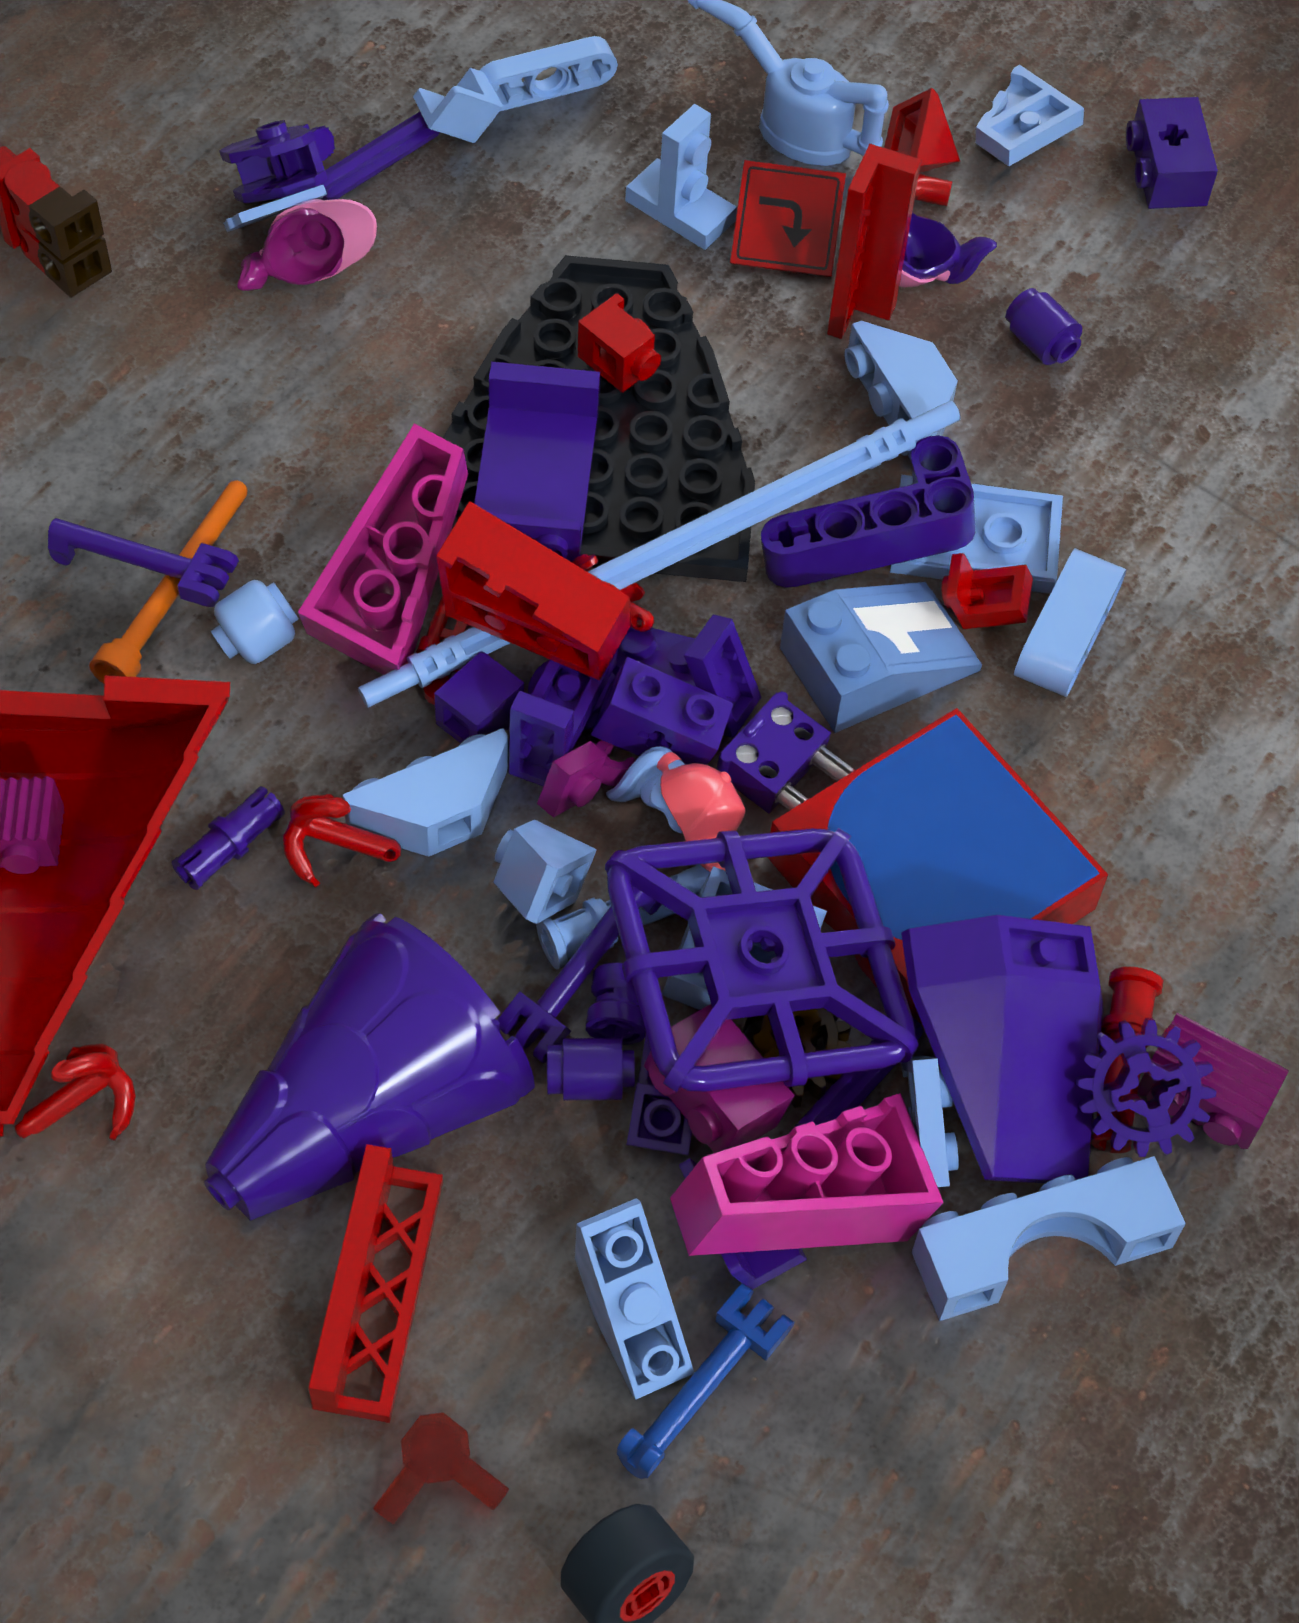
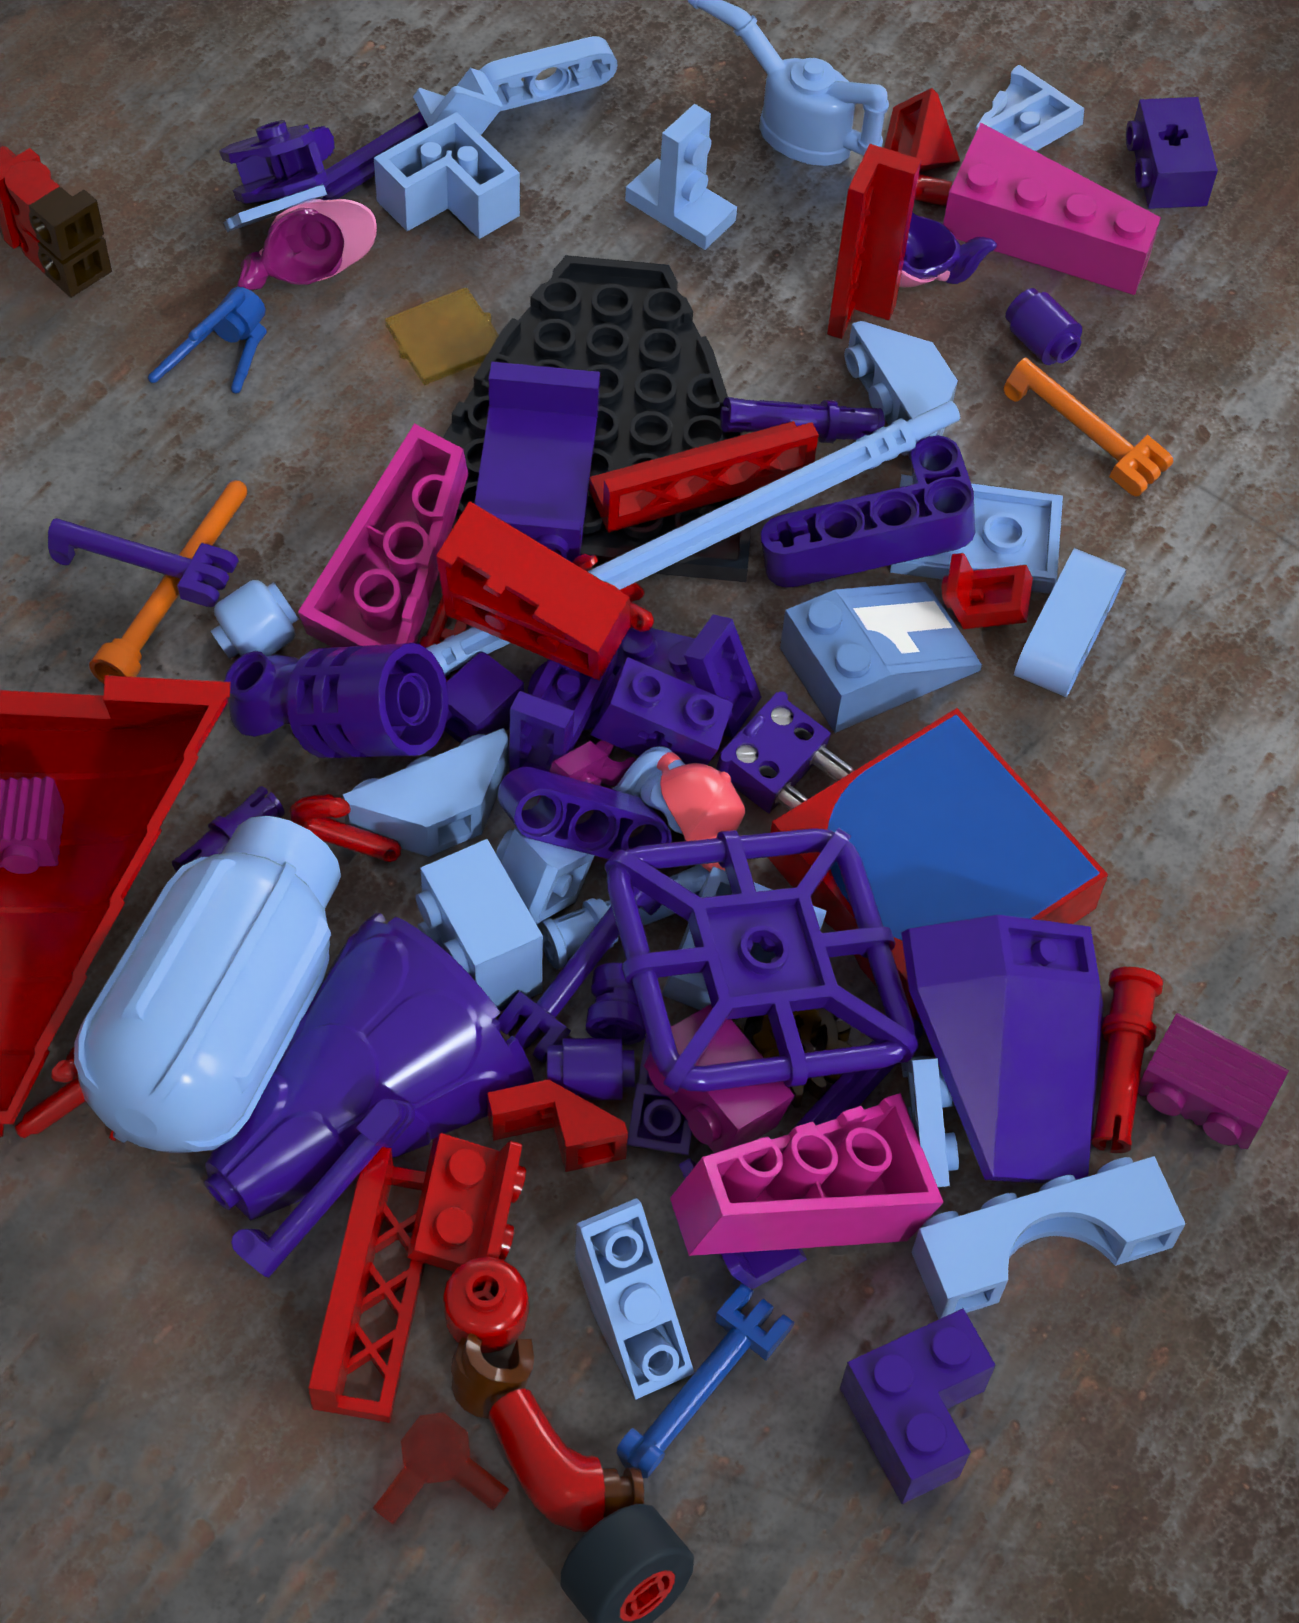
(210, 990): none -> light blue piece
(233, 321): none -> blue plant
(344, 699): none -> dark purple cylinder
(378, 1129): none -> dark purple hinge
(443, 335): none -> clear yellow piece
(449, 170): none -> light blue brick
(466, 1203): none -> red bracket
(482, 922): none -> light blue brick
(488, 1301): none -> red head
(559, 1481): none -> red piece
(566, 800): none -> dark purple beam
(583, 1130): none -> red slope
(617, 344): red brick -> none
(701, 475): none -> red fence
(787, 218): red piece -> none
(829, 419): none -> dark purple pin
(904, 1398): none -> dark purple brick
(1048, 214): none -> dark pink wedge
(1136, 464): none -> orange hinge
(1154, 1113): dark purple gear -> none

